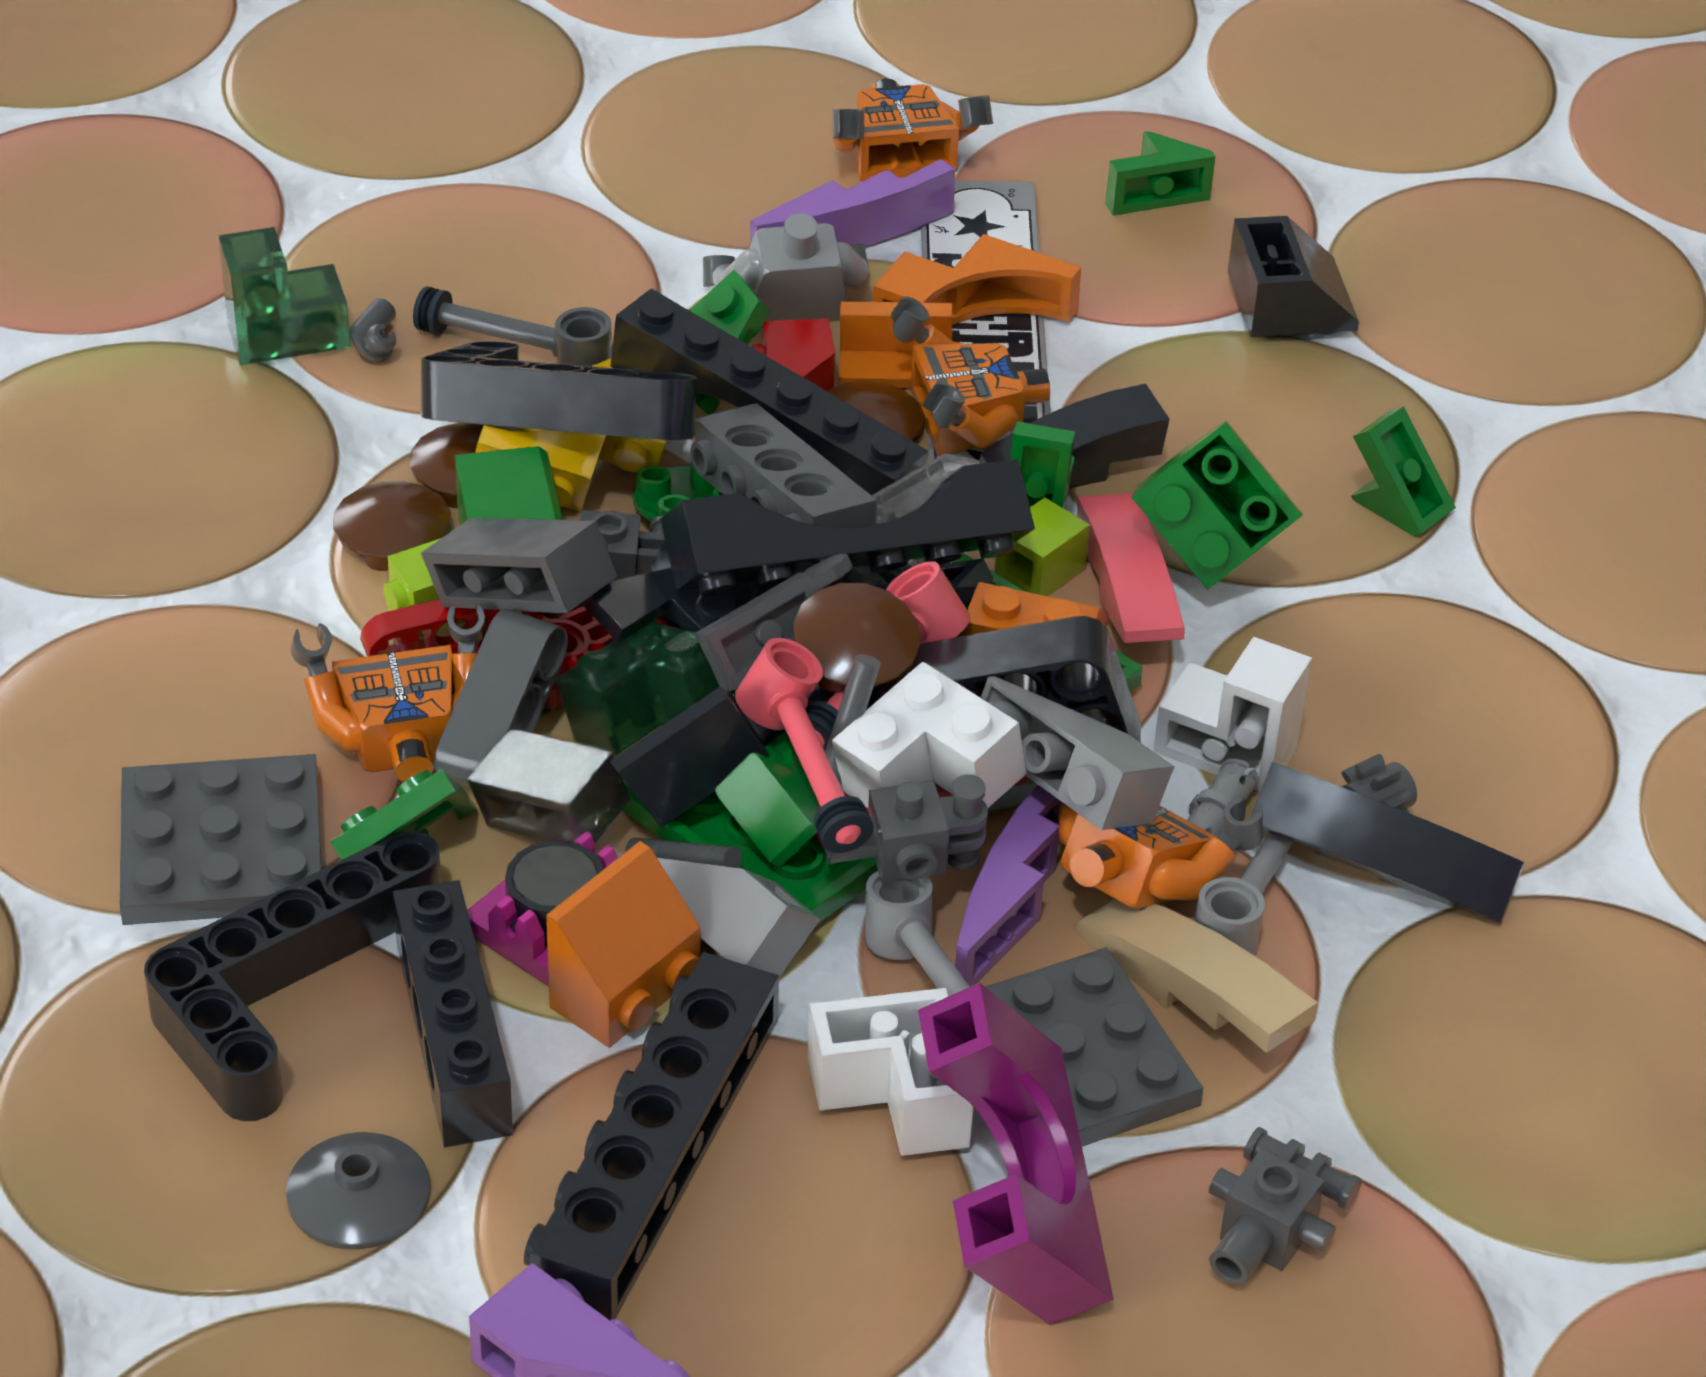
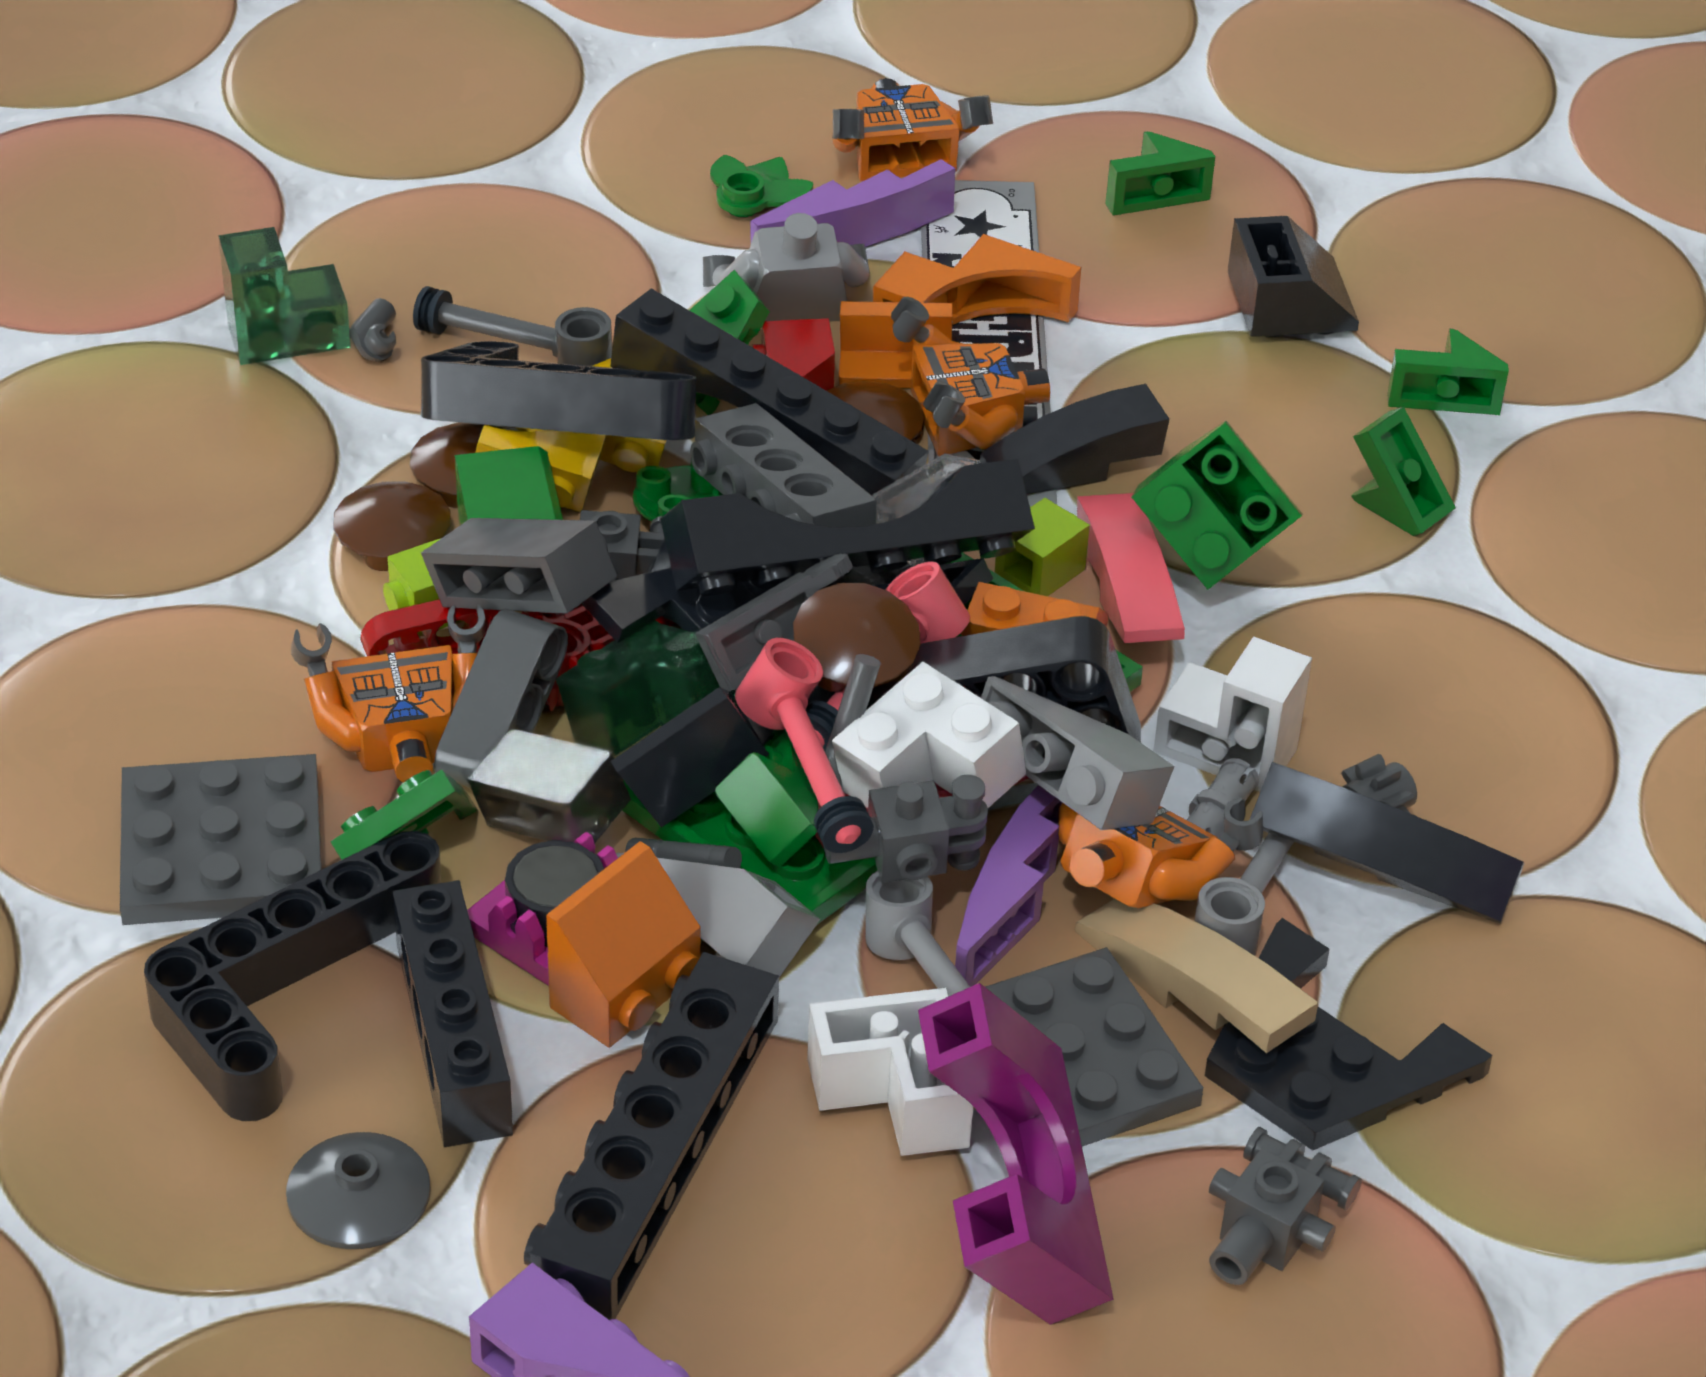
(753, 188): none -> green plate
(1044, 461): green slope -> none
(1328, 1075): none -> black wing
(1454, 381): none -> green slope

